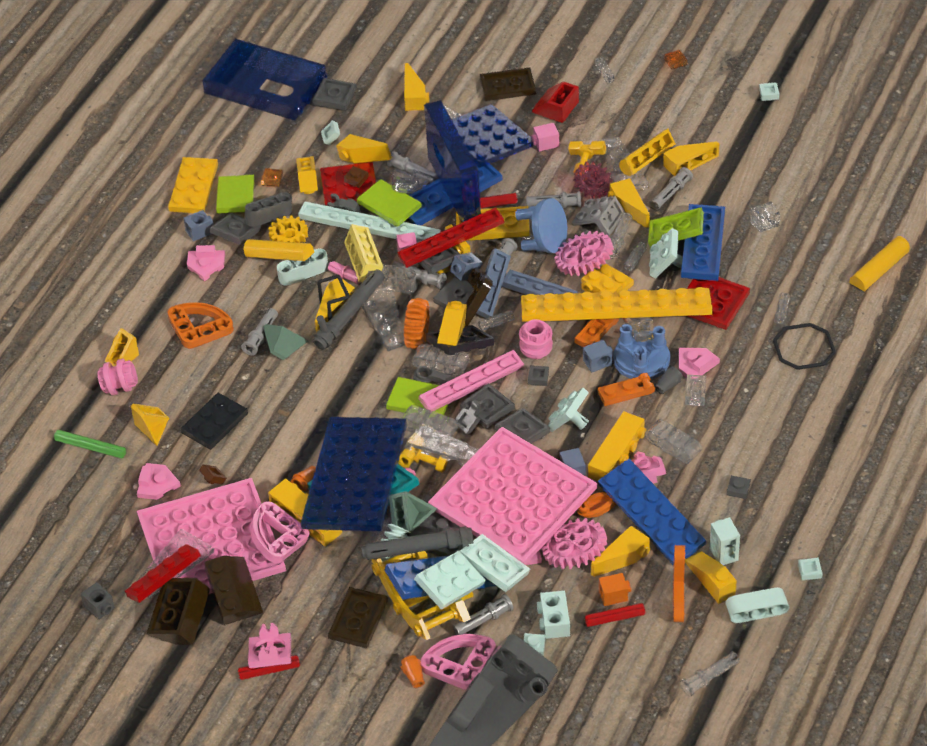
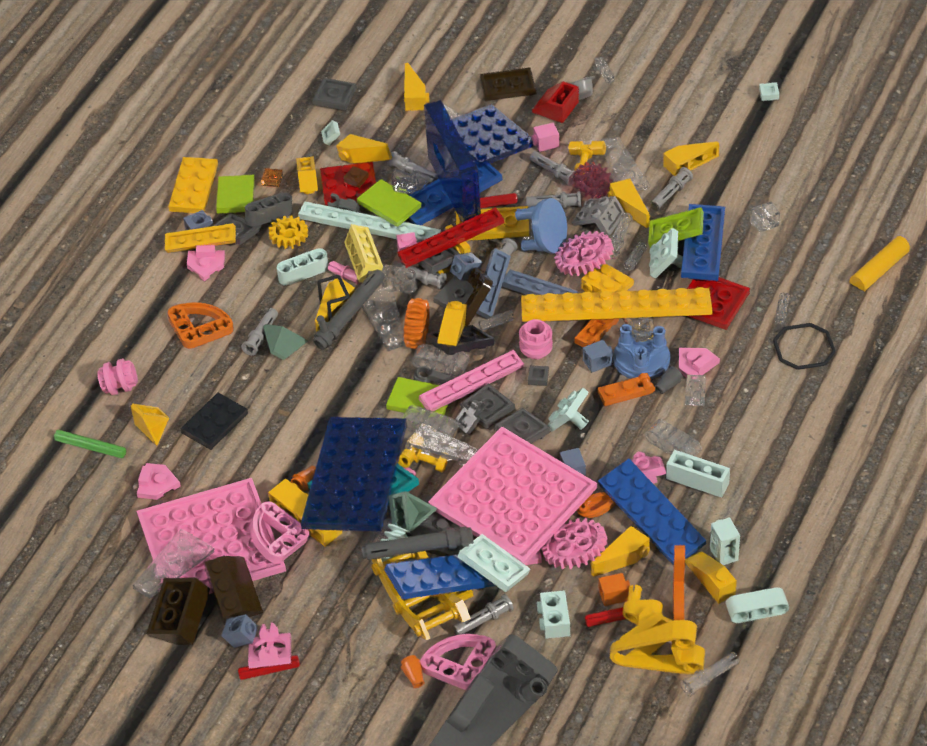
(97, 601): dark grey brick -> none
(123, 346): yellow slope -> none
(162, 573): red plate -> none
(198, 237): none -> yellow plate
(212, 474): reddish brown plate -> none
(239, 631): none -> sand blue brick
(246, 68): clear blue panel -> none
(278, 250): yellow brick -> none
(358, 617): dark brown tile -> none
(449, 580): light aqua plate -> none
(536, 641): light aqua plate -> none
(560, 170): none -> light grey pin
(585, 87): none -> light grey piece
(617, 445): yellow brick -> none
(647, 153): yellow brick -> none
(651, 634): none -> yellow connector
(675, 59): clear orange plate -> none
(698, 473): none -> light aqua brick
(738, 487): dark grey plate -> none
(810, 569): light aqua tile -> none

